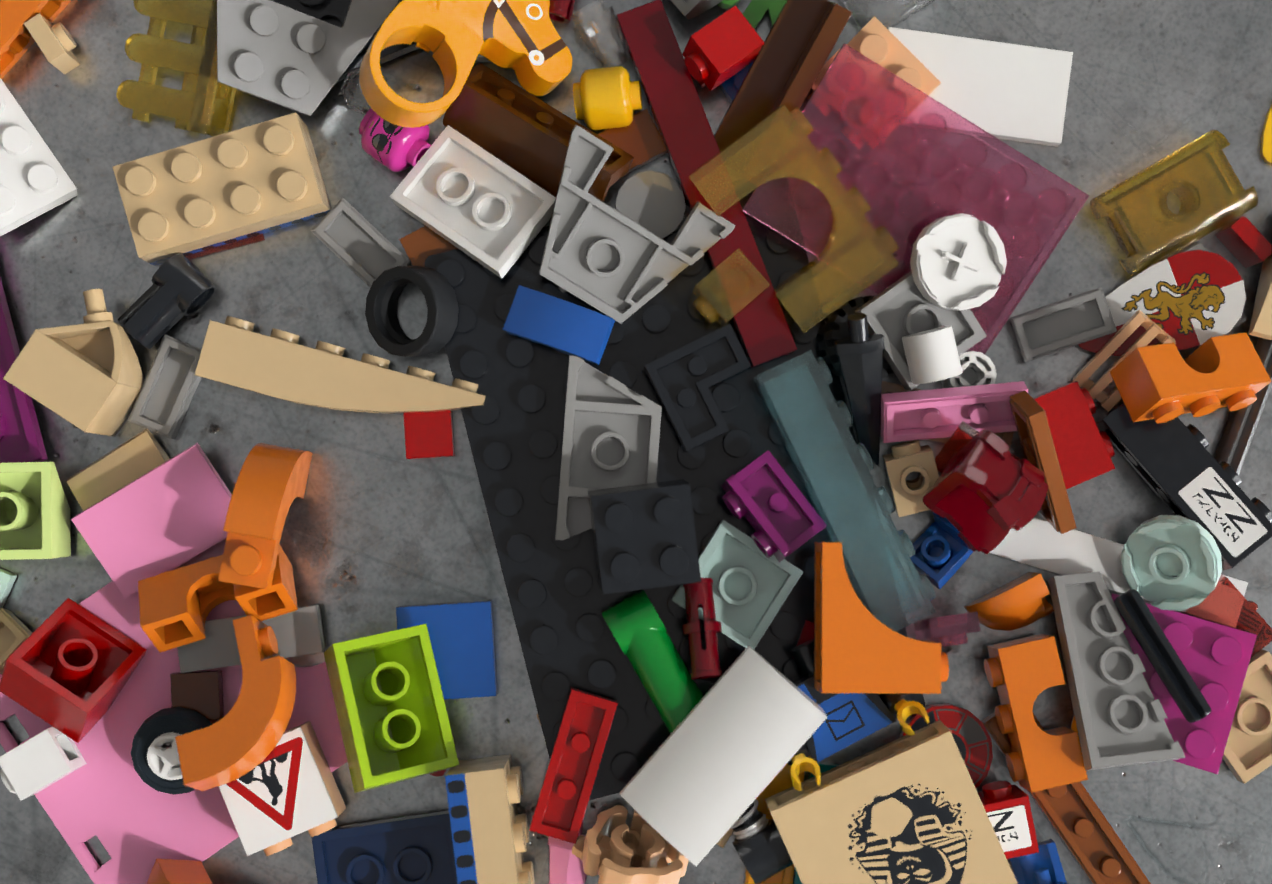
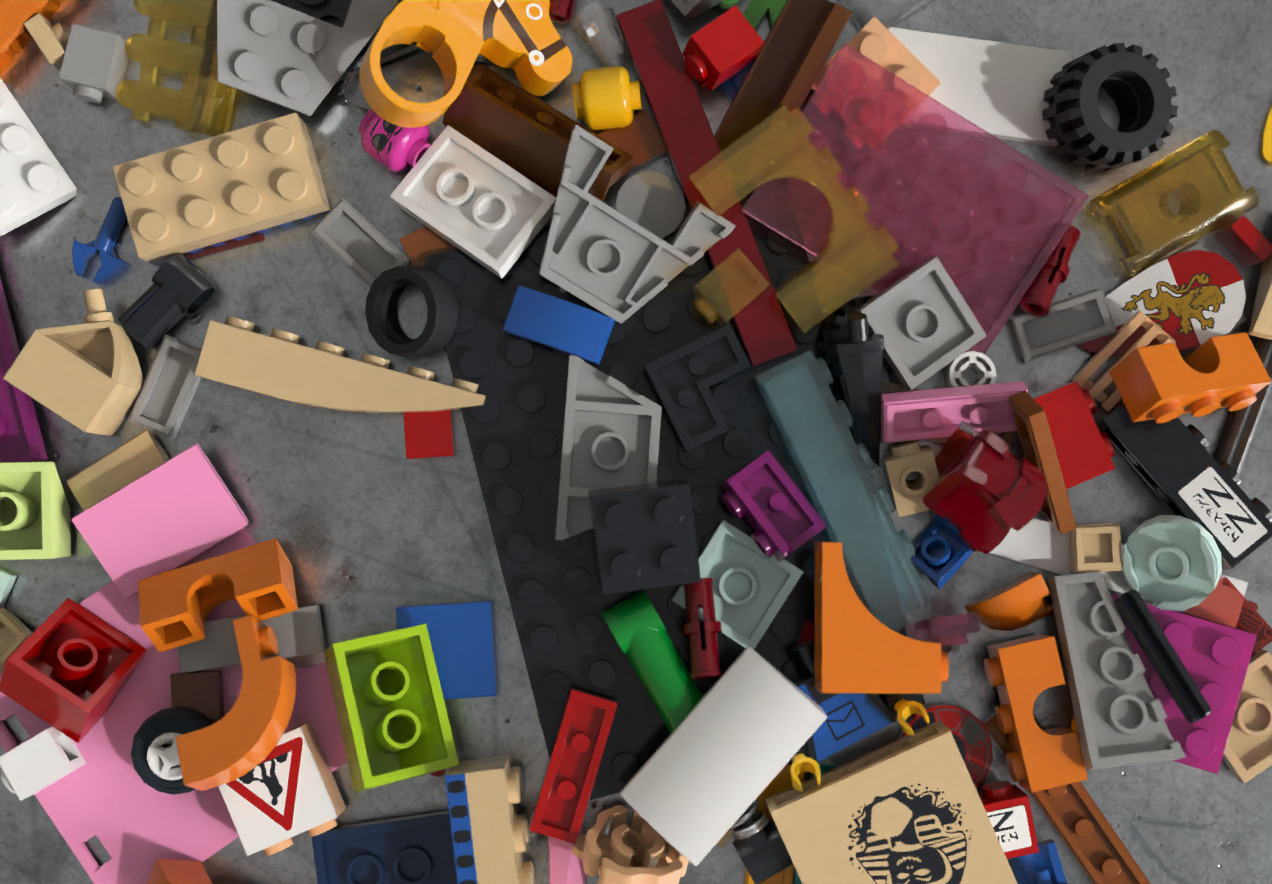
(94, 63): none -> light grey brick
(102, 246): none -> blue bar
(258, 510): orange arch -> none
(932, 355): white brick -> none
(958, 262): white tile -> none
(1055, 271): none -> dark red pin
(1095, 548): none -> tan tile
(1142, 101): none -> black tyre

